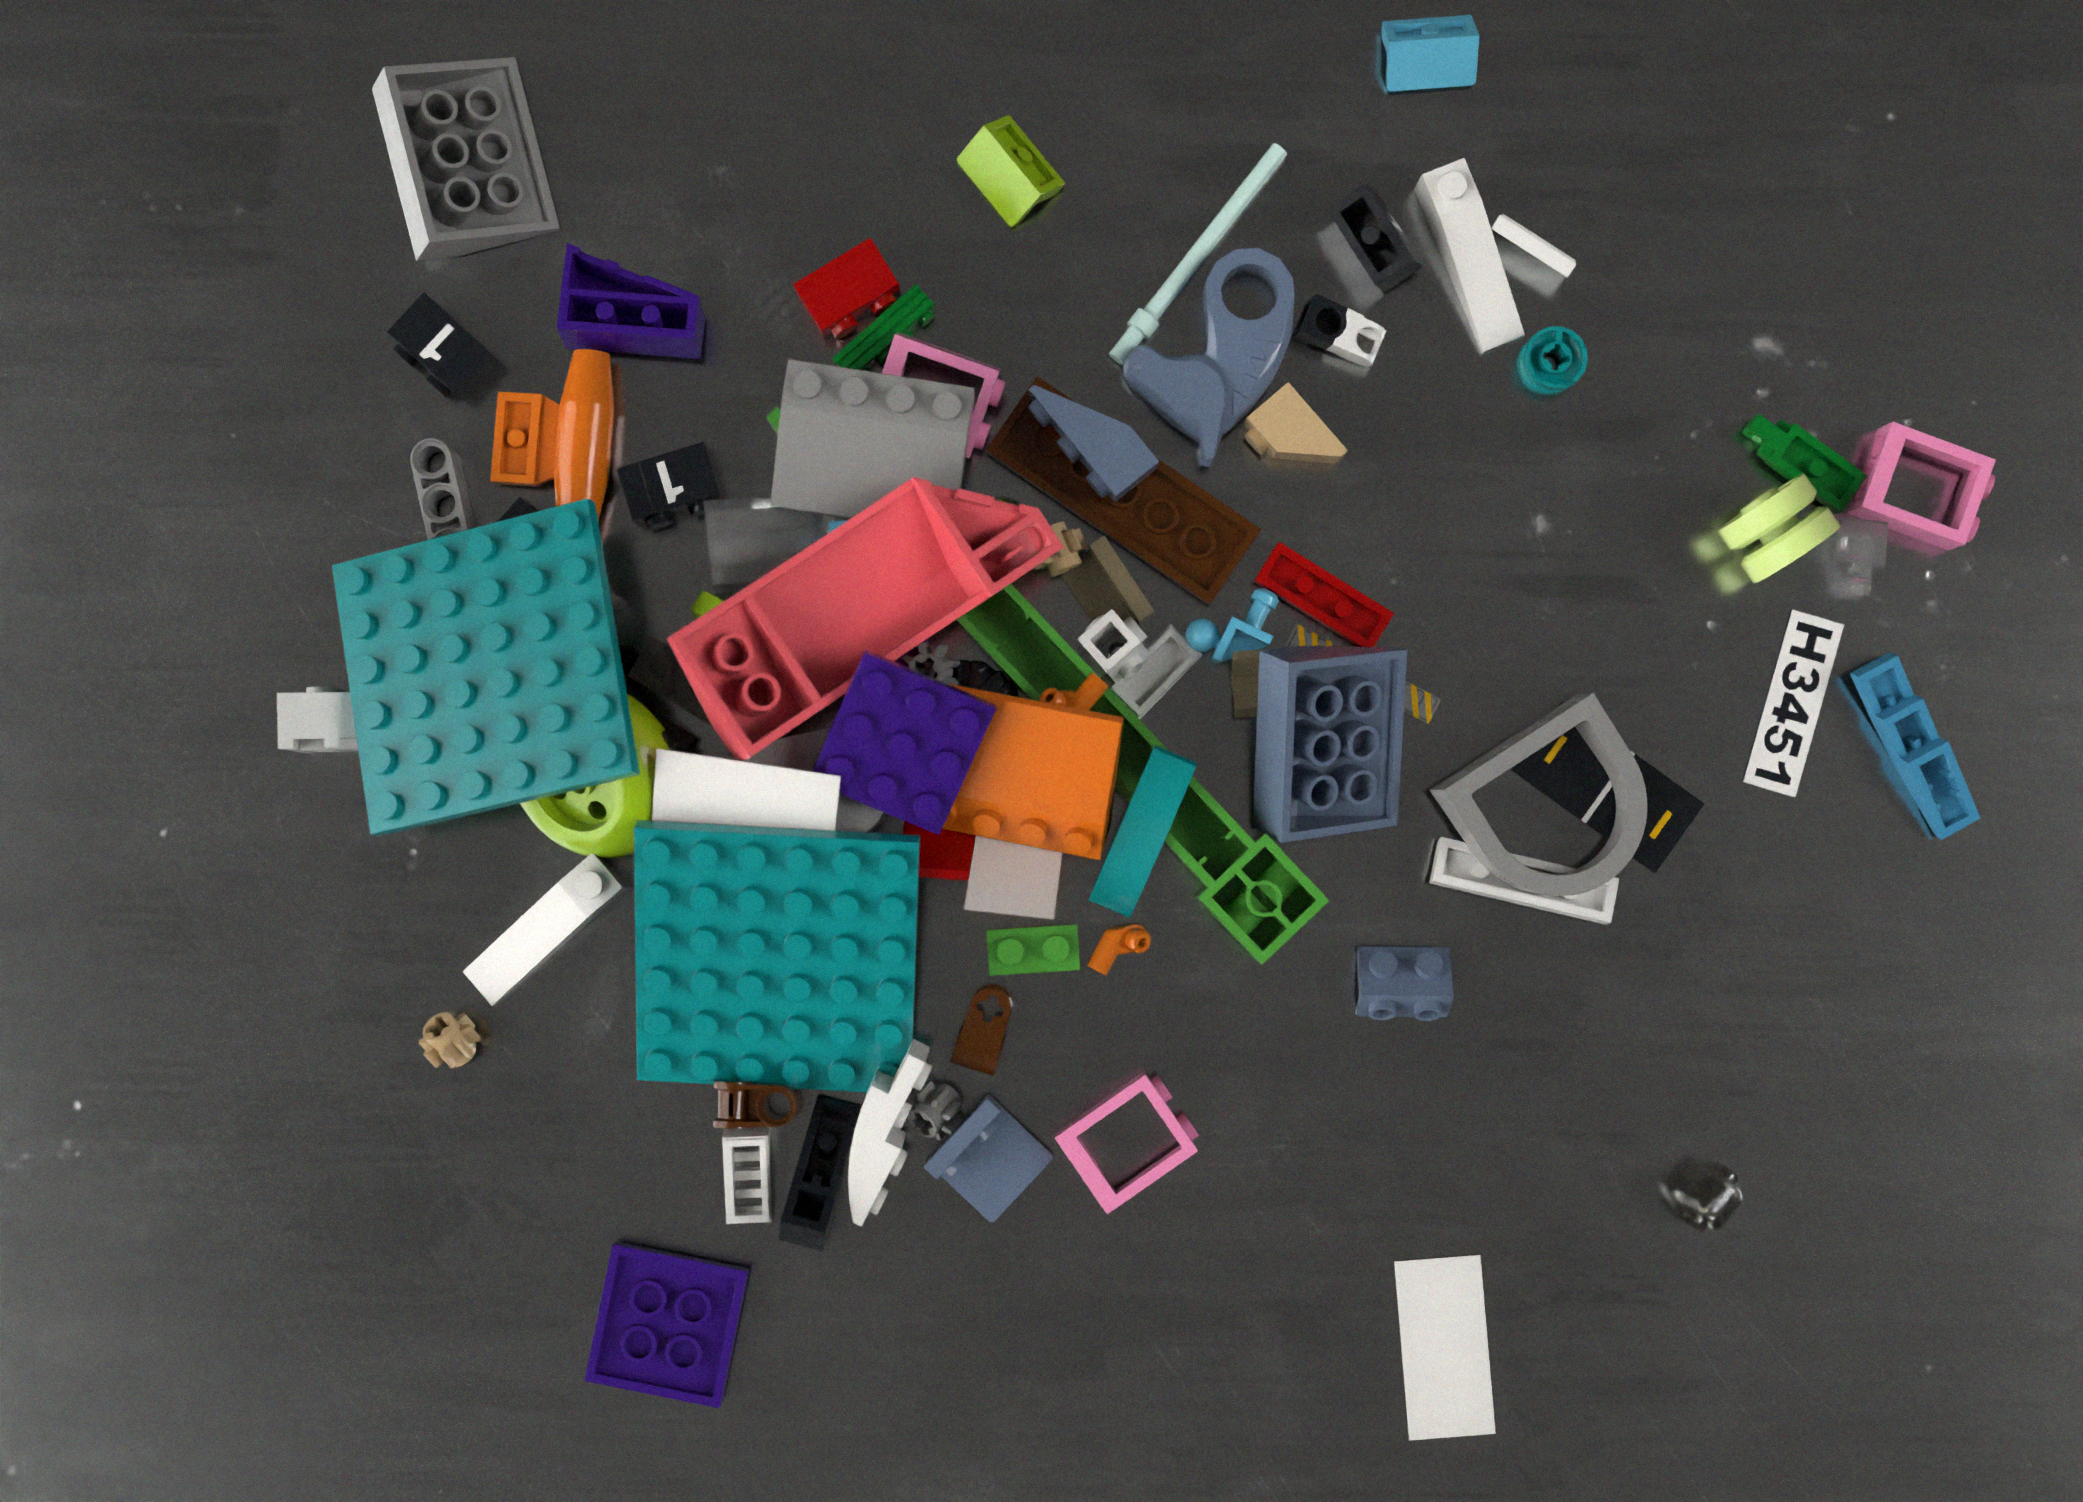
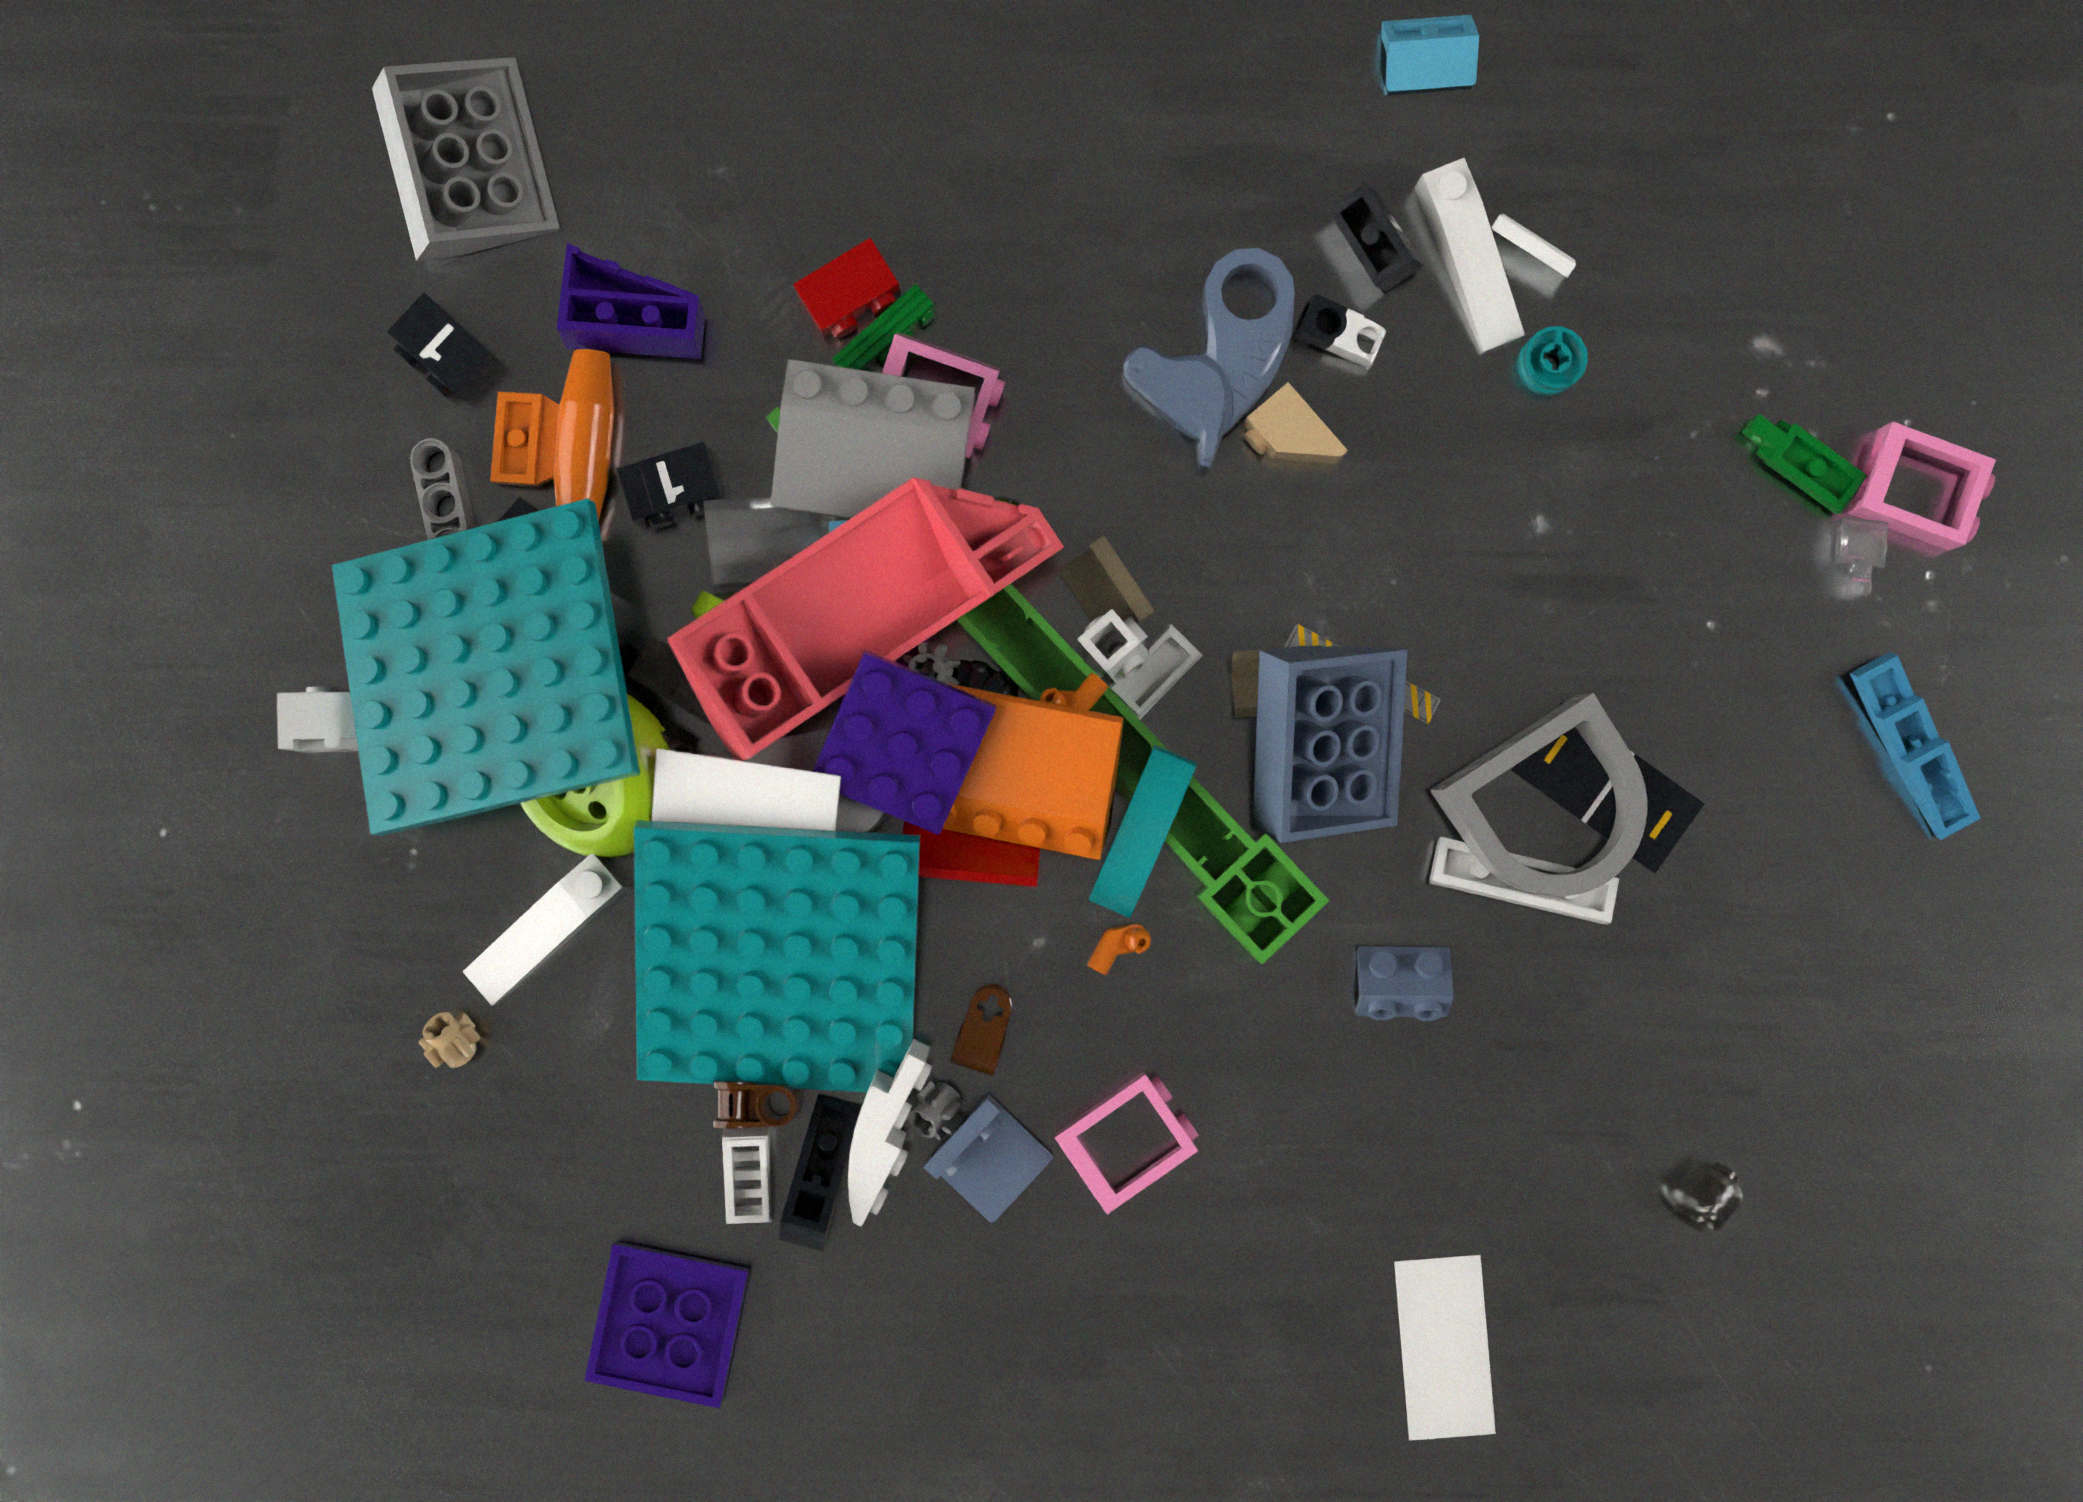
(1009, 169): lime panel -> none
(1013, 879): white sticker -> none
(1033, 949): bright green plate -> none
(1067, 557): tan gear -> none
(1104, 445): sand blue slope -> none
(1144, 320): light aqua bar -> none
(1159, 520): reddish brown plate -> none
(1238, 635): medium azure piece -> none
(1323, 597): red plate -> none
(1776, 524): yellowish green wheel -> none
(1793, 703): white sticker -> none

